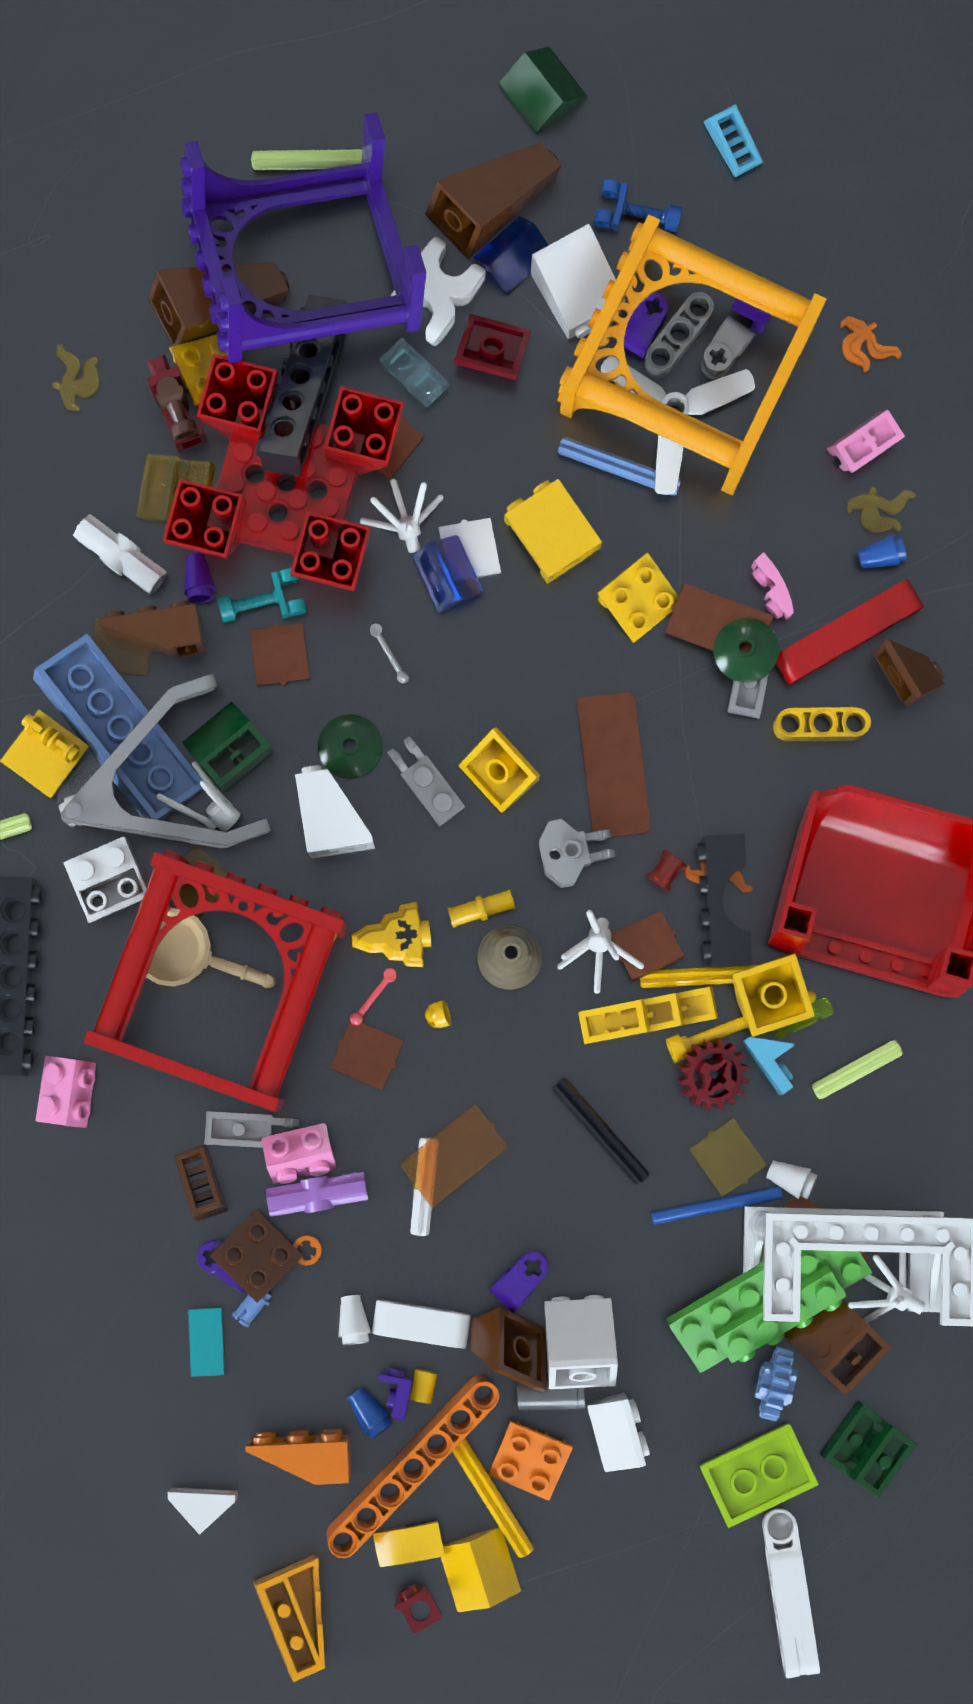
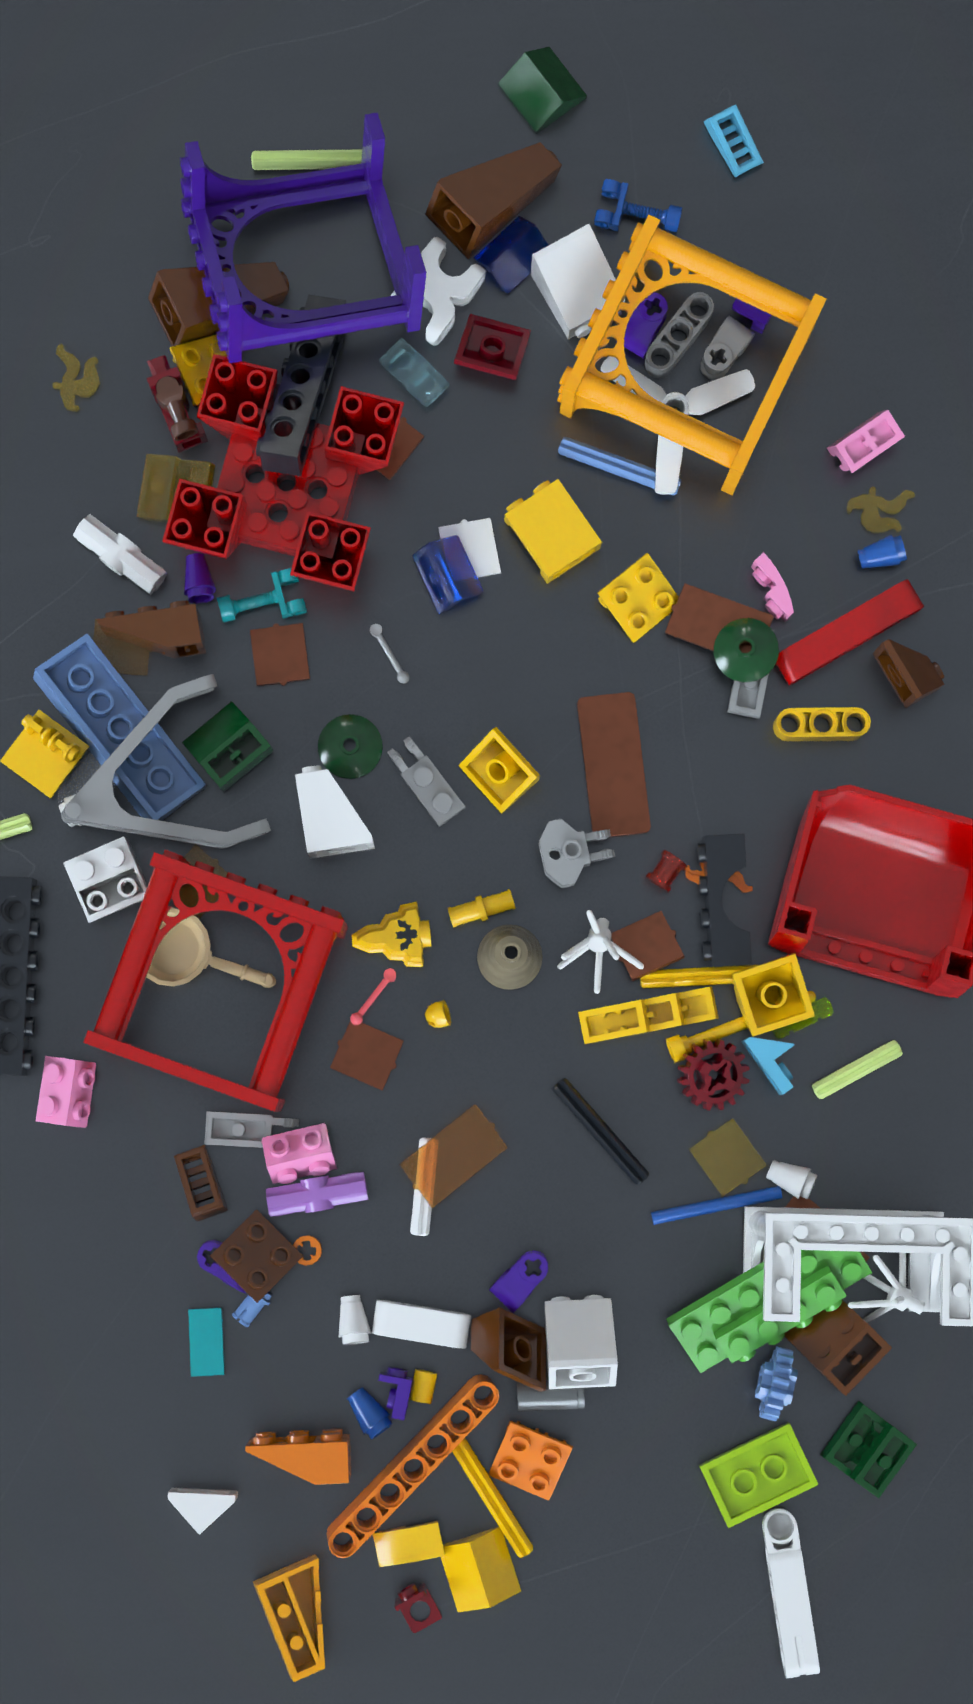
(220, 811): white plant -> none
(406, 526): white plant -> none
(616, 1433): white slope -> none
(852, 344): orange piece -> none

